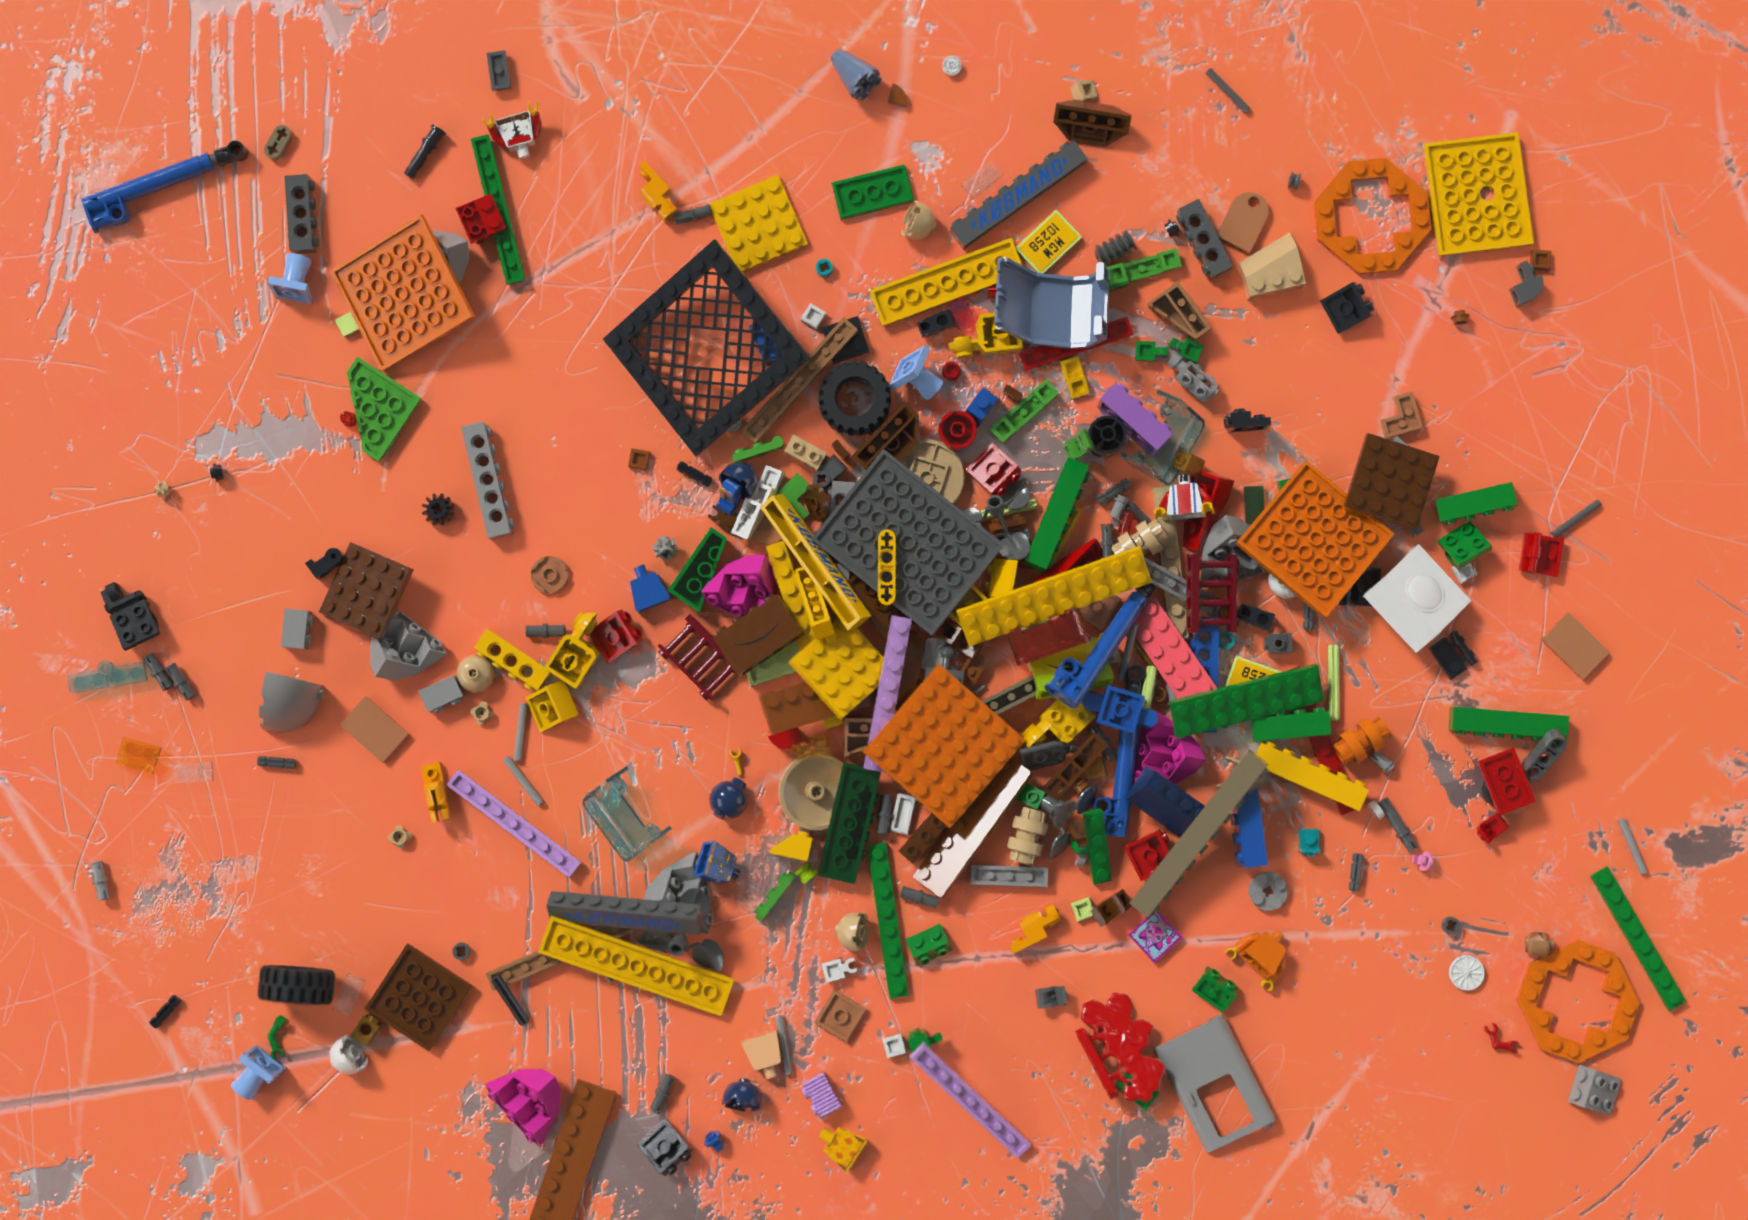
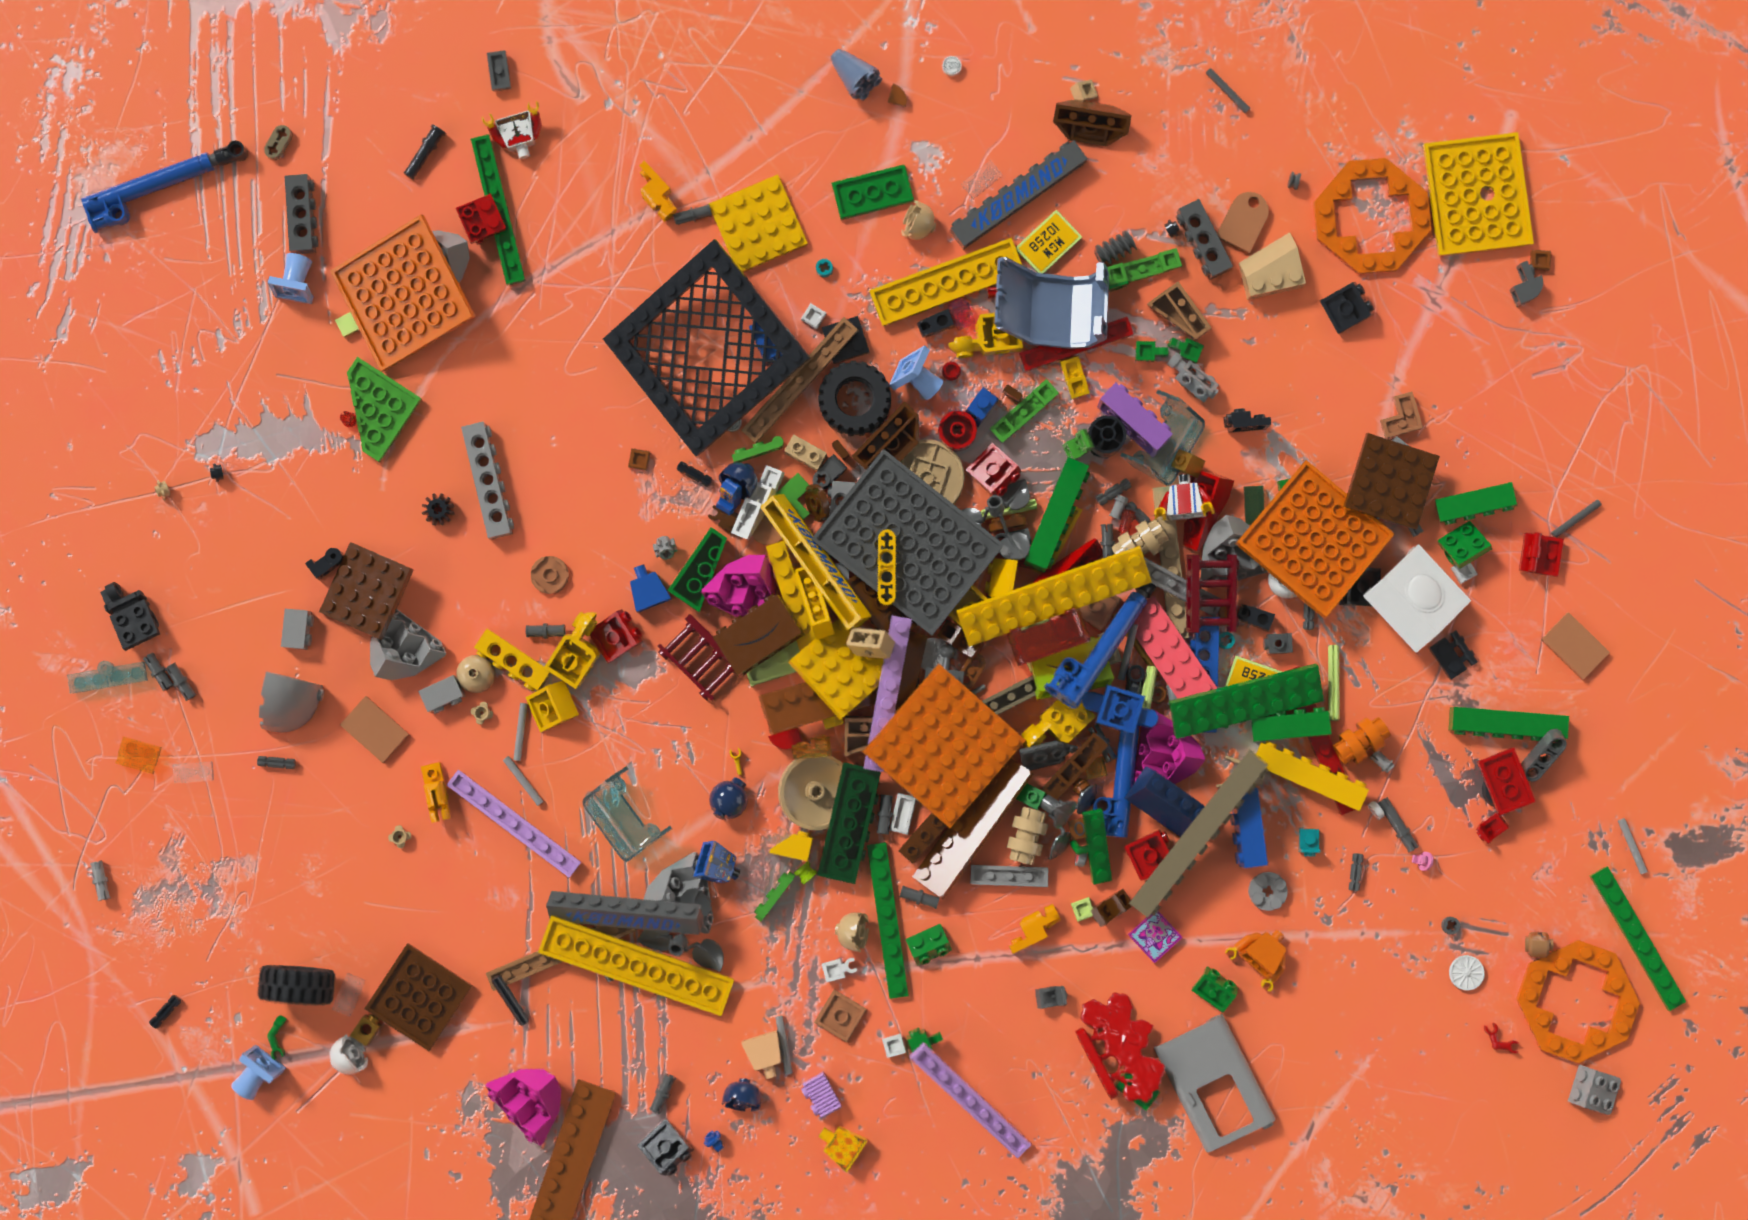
(455, 951): dark grey bush -> none
(870, 643): none -> tan brick
(1460, 317): dark orange plate -> none

